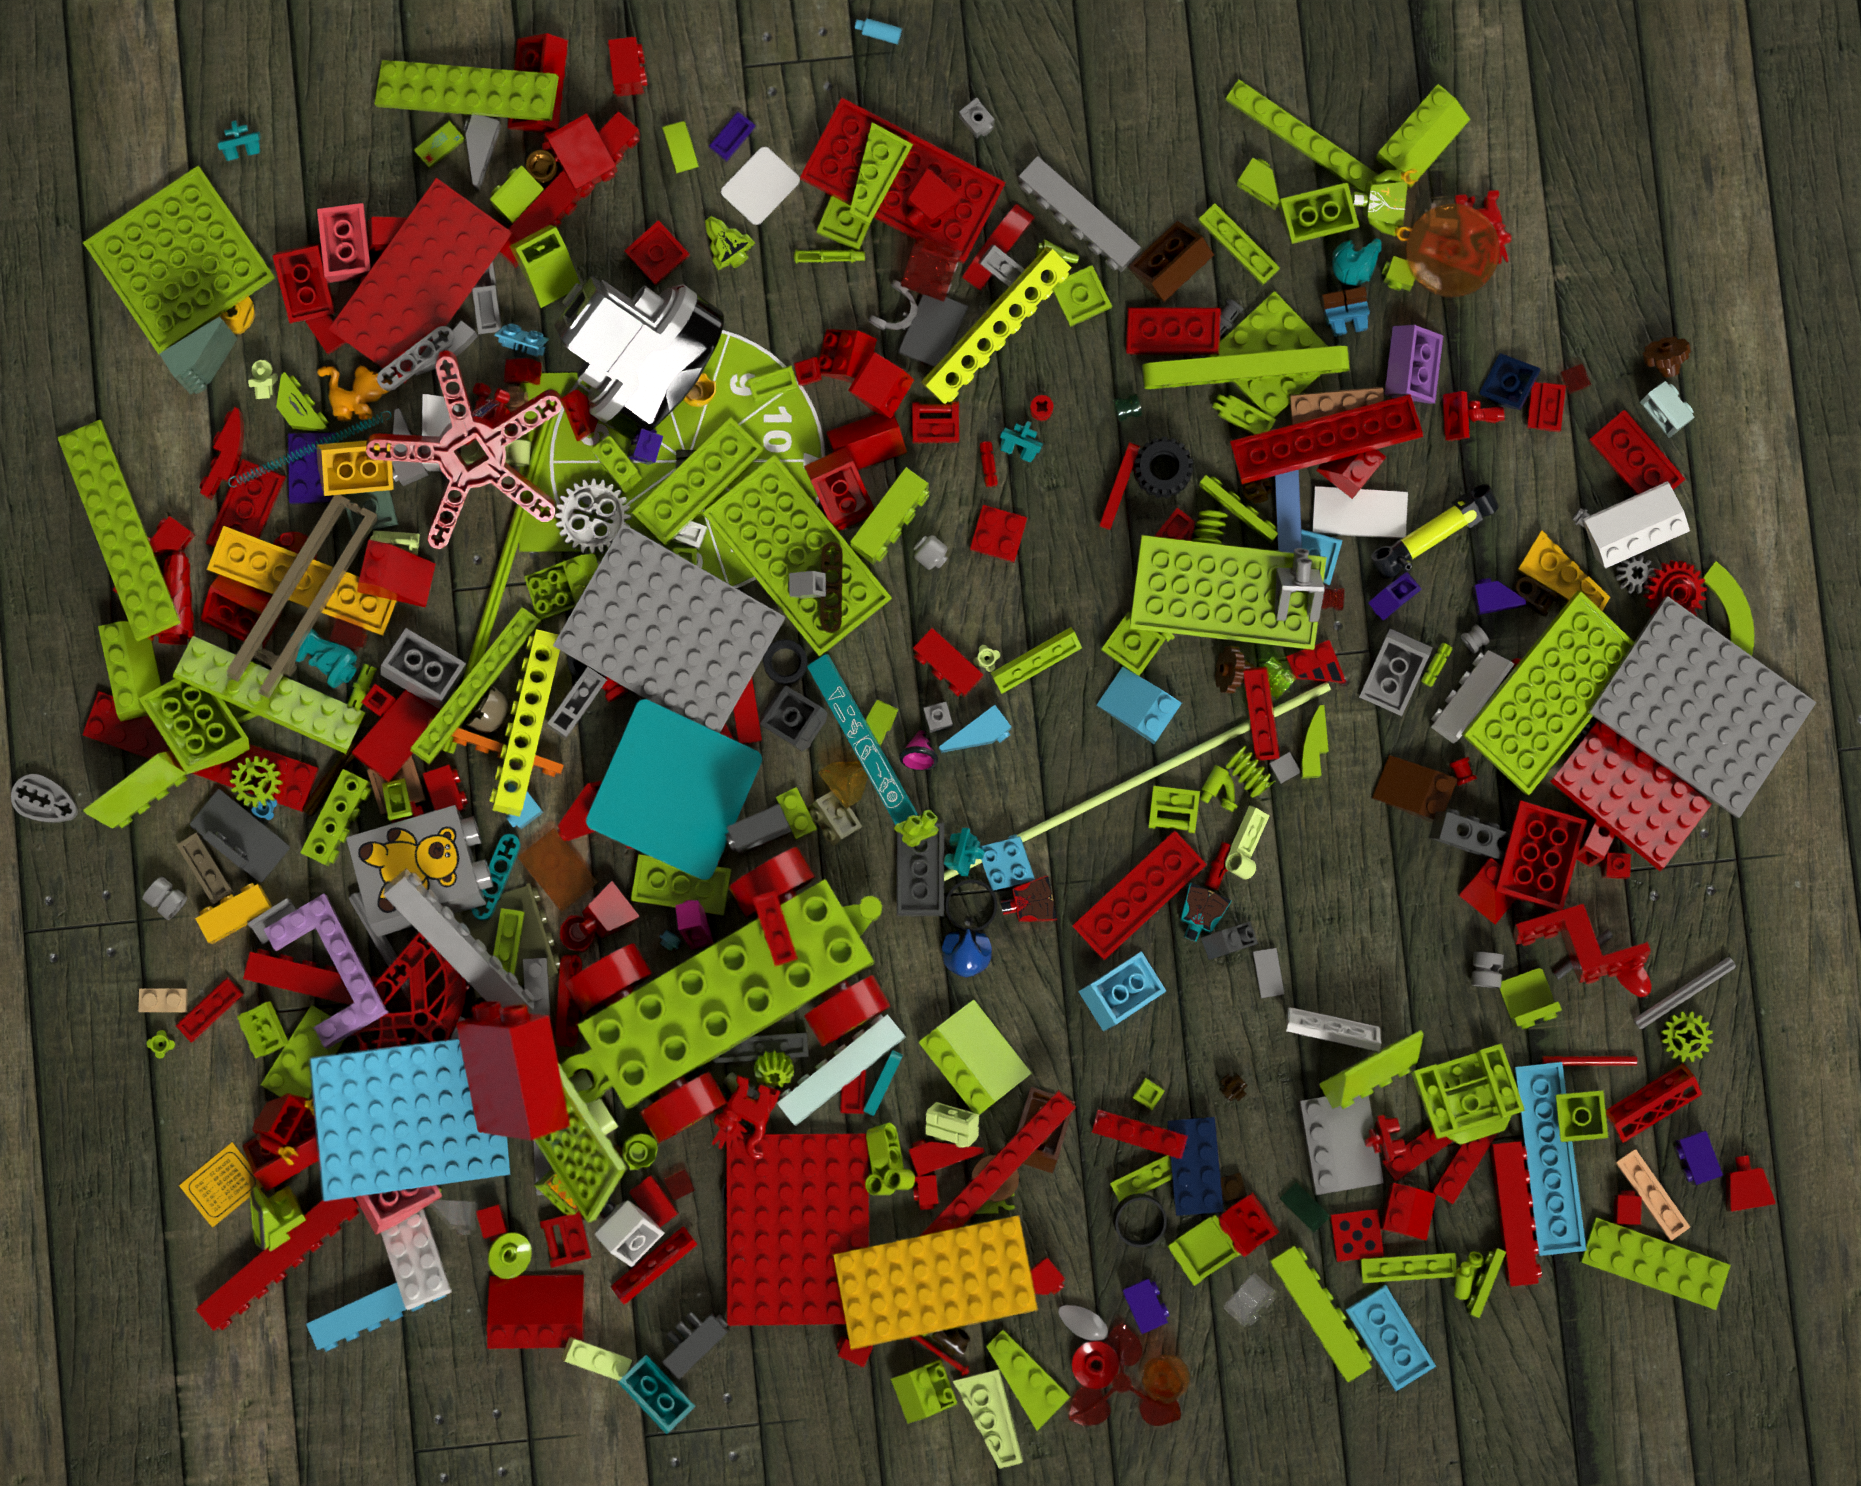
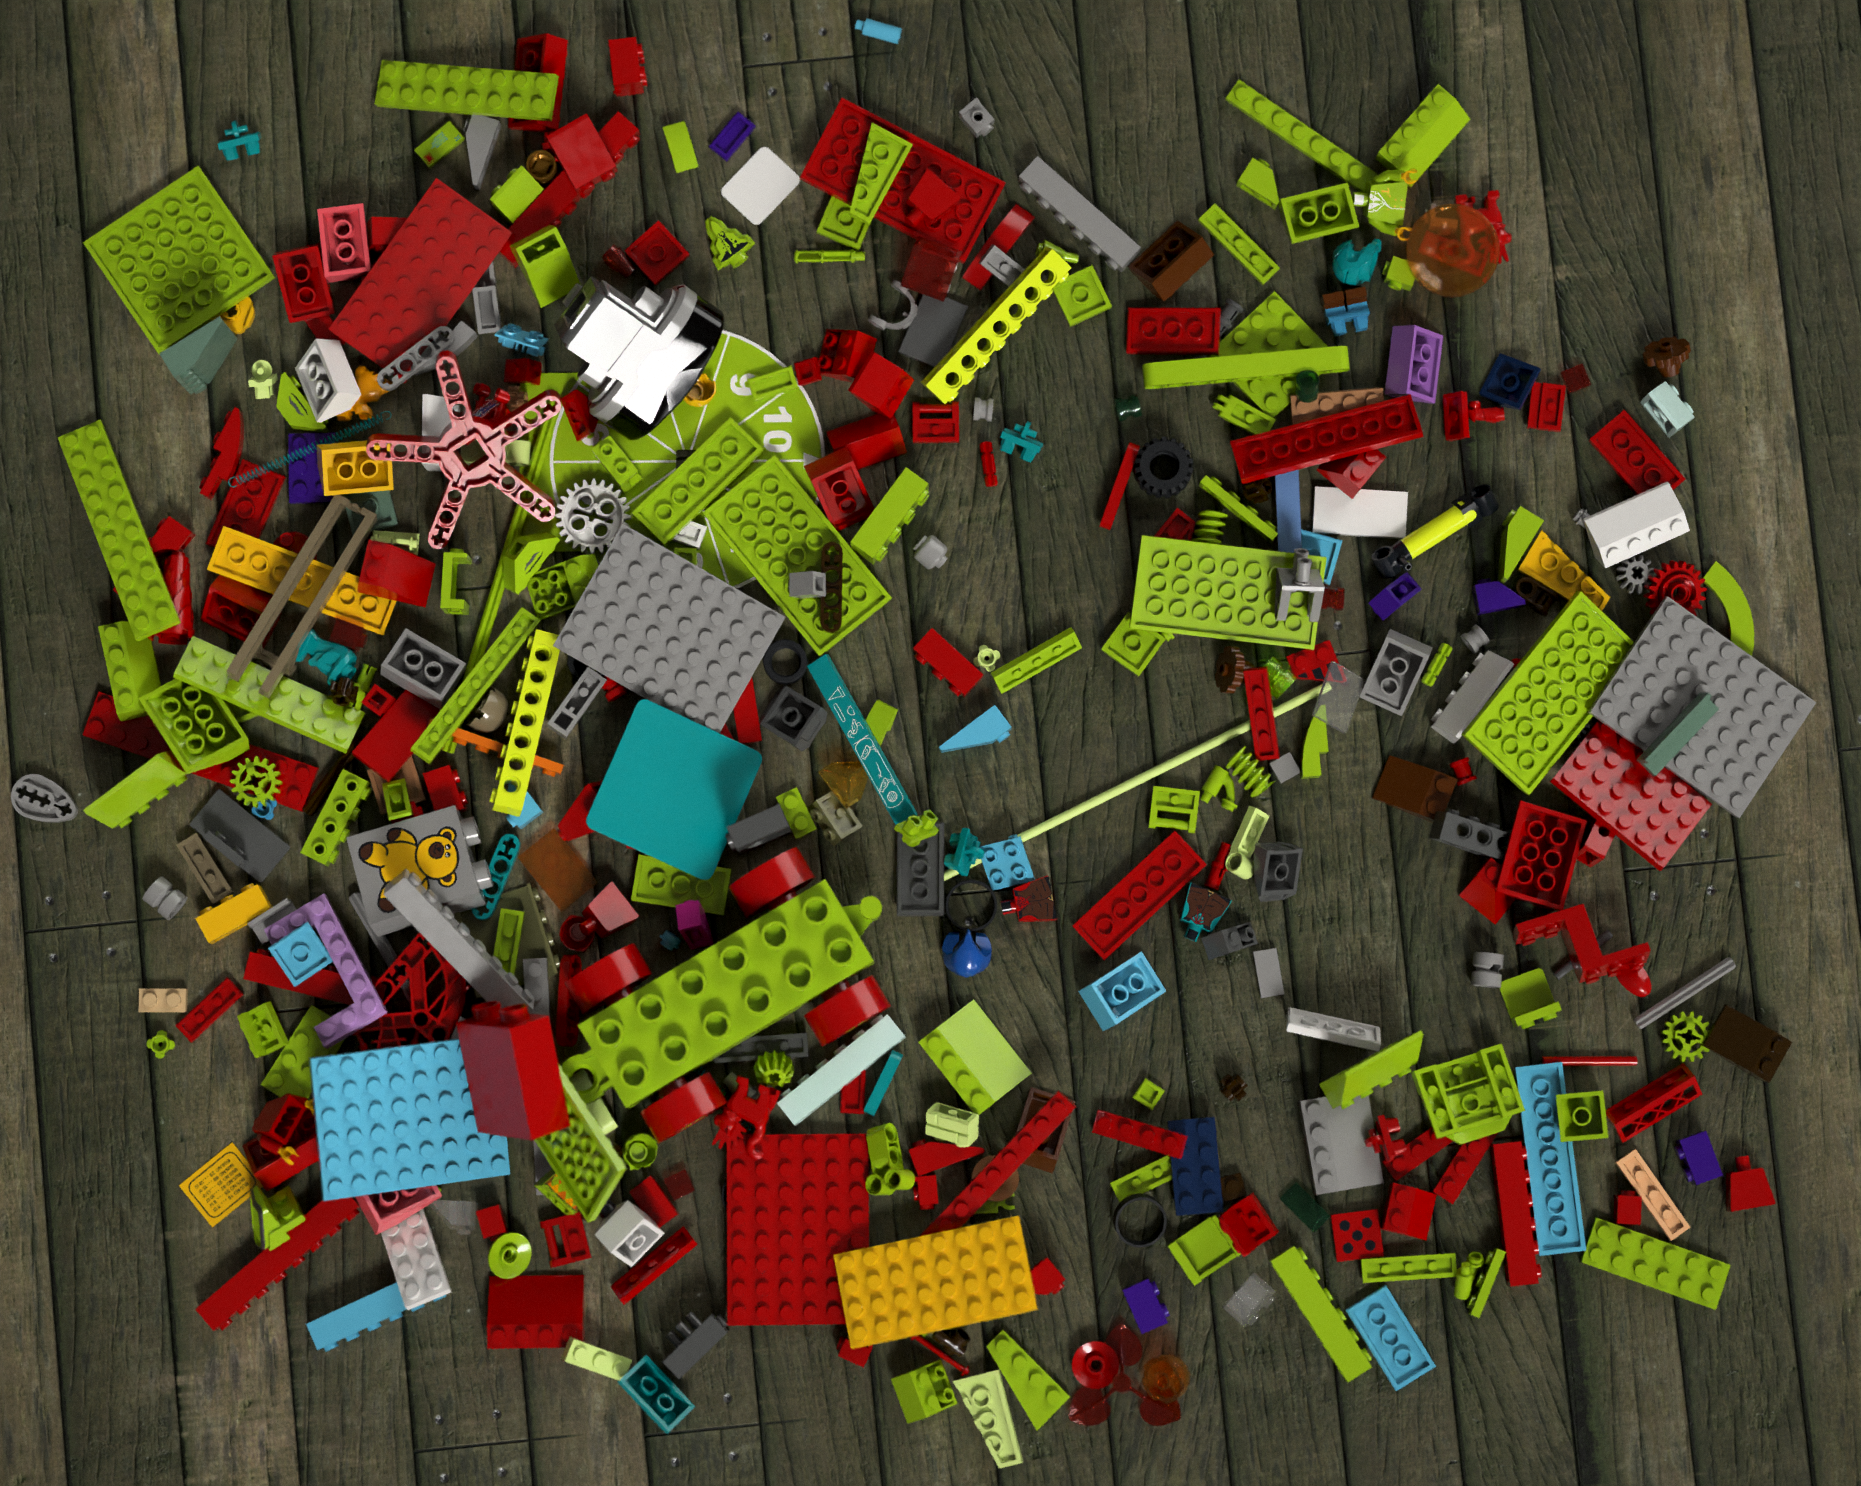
(300, 954): none -> medium azure plate
(327, 379): none -> white slope
(343, 691): none -> dark brown gear
(405, 471): light grey slope -> none
(449, 603): none -> lime panel
(526, 558): none -> lime slope
(617, 260): none -> clear red cone
(645, 447): dark purple head -> none
(775, 928): red plate -> none
(919, 753): dark pink hat -> none
(938, 717): light grey brick -> none
(983, 409): none -> light grey wheel
(998, 533): red plate -> none
(1039, 411): red wheel -> none
(1083, 1322): light grey arm -> none
(1139, 704): medium azure slope -> none
(1276, 870): none -> dark grey slope
(1307, 386): none -> clear green wheel
(1338, 697): none -> clear piece
(1515, 538): none -> lime slope
(1616, 866): red brick -> none
(1678, 733): none -> sand green panel
(1747, 1044): none -> dark brown slope

